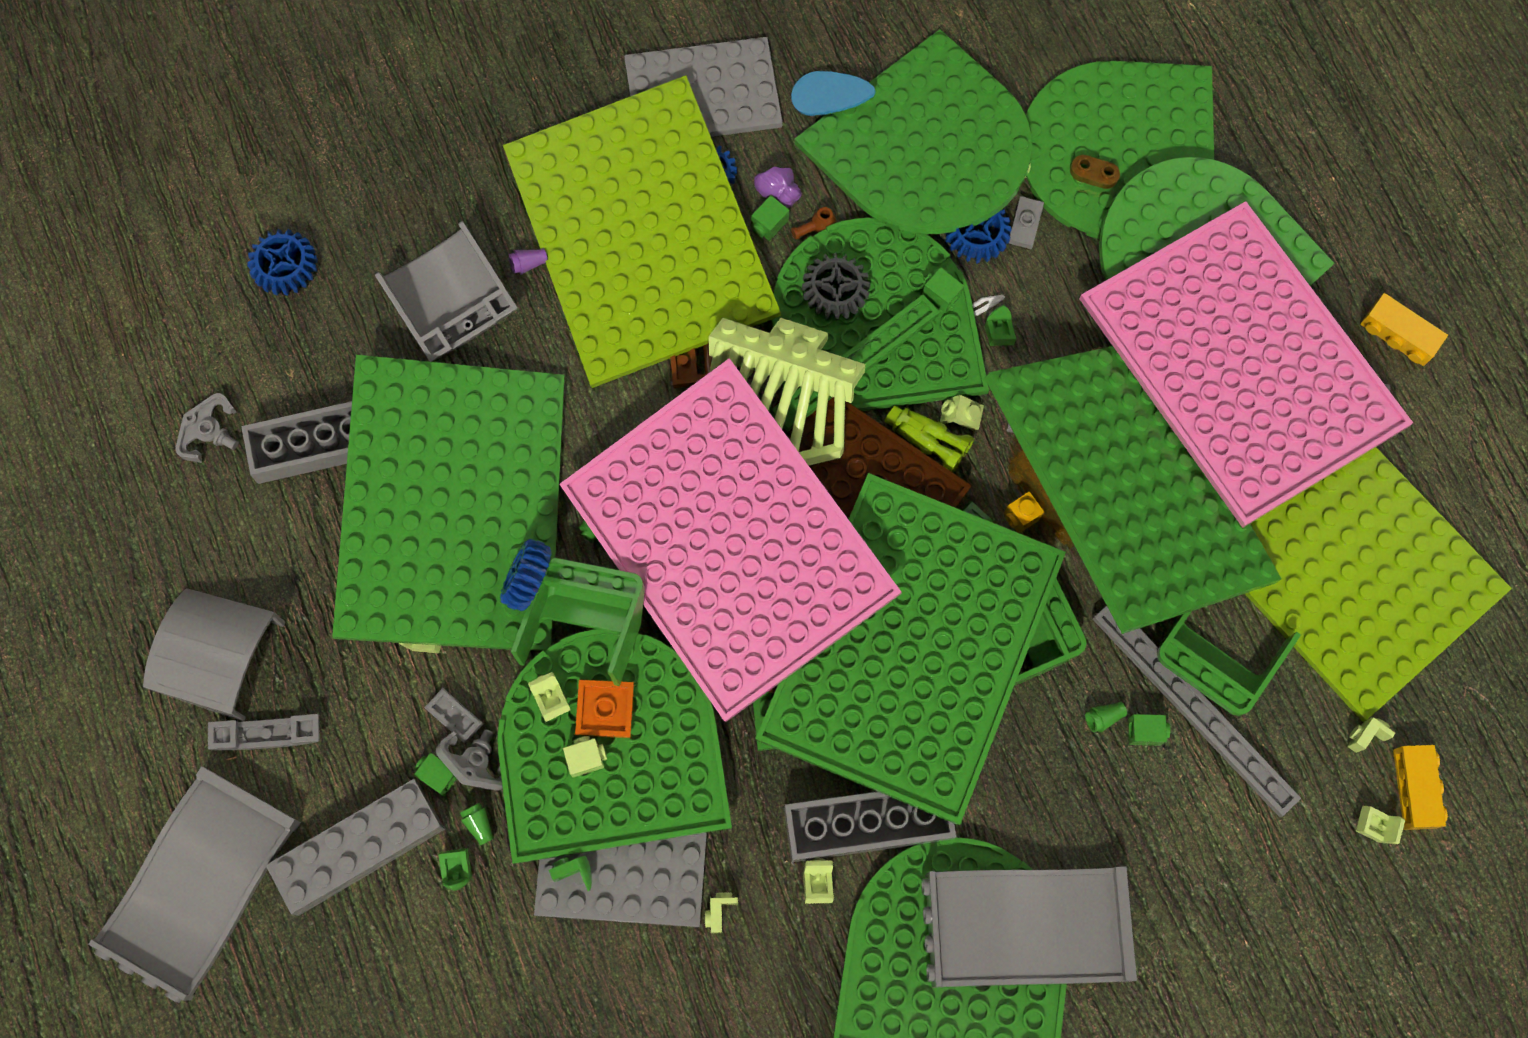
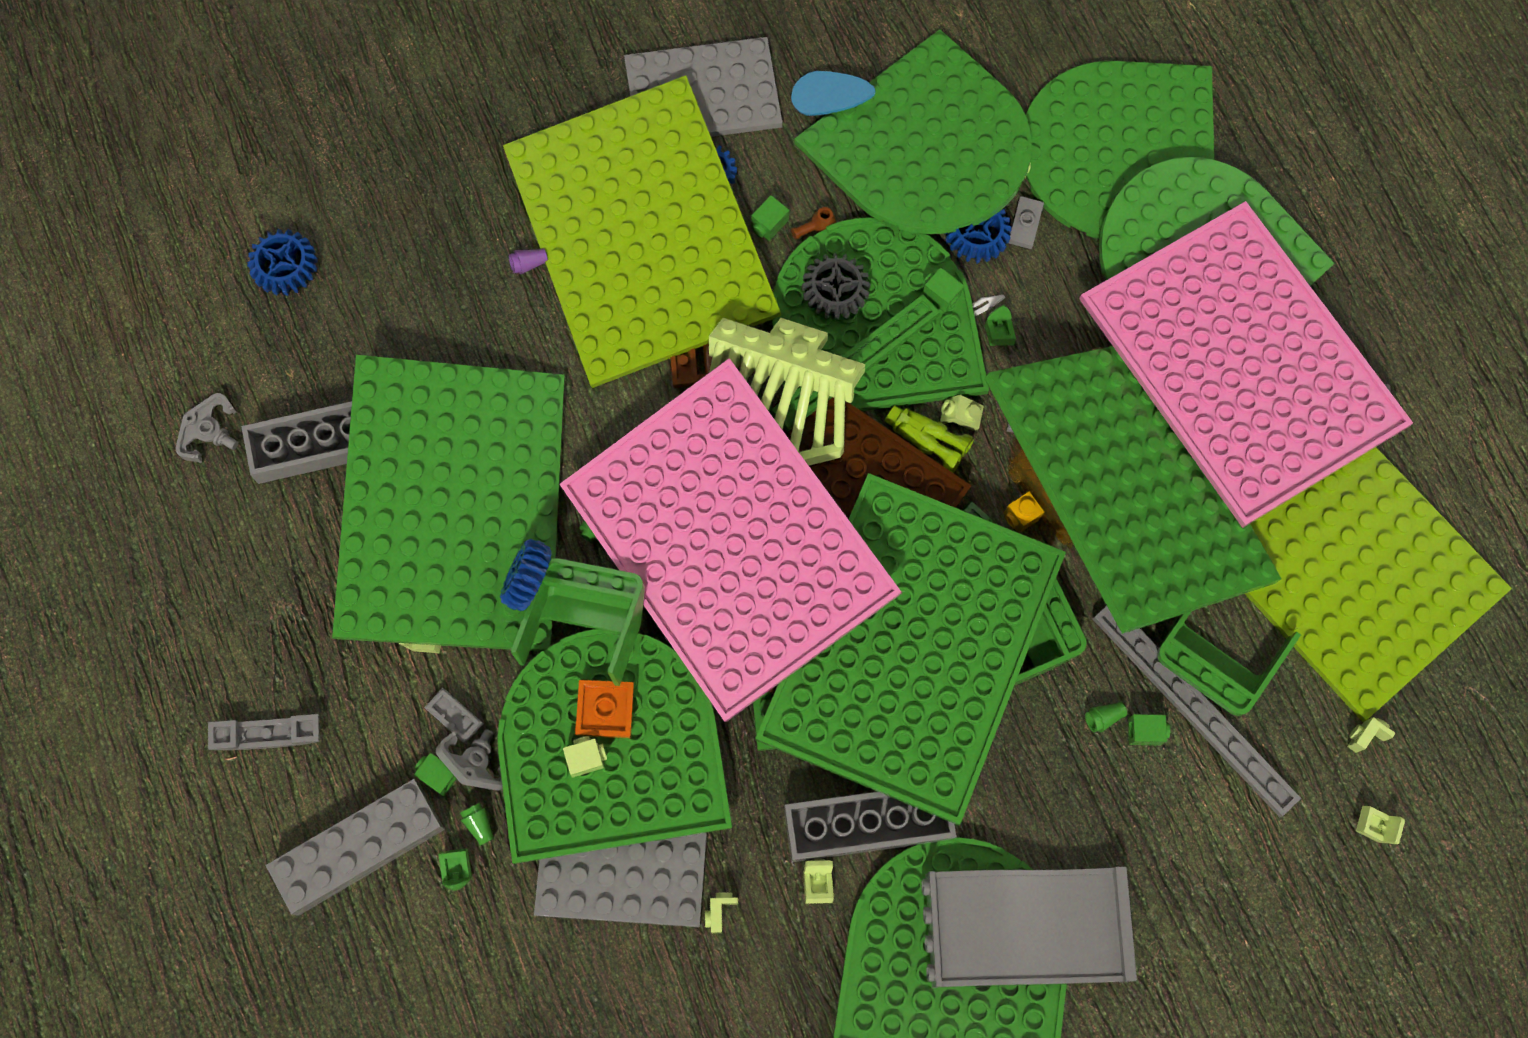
(194, 885): light grey panel -> none
(206, 650): light grey windscreen -> none
(448, 295): light grey windscreen -> none
(549, 696): yellowish green bracket -> none
(564, 868): bright green plate -> none
(779, 184): medium lavender hair -> none
(1094, 173): pearl gold plate -> none
(1403, 330): yellow brick -> none
(1420, 787): yellow brick -> none

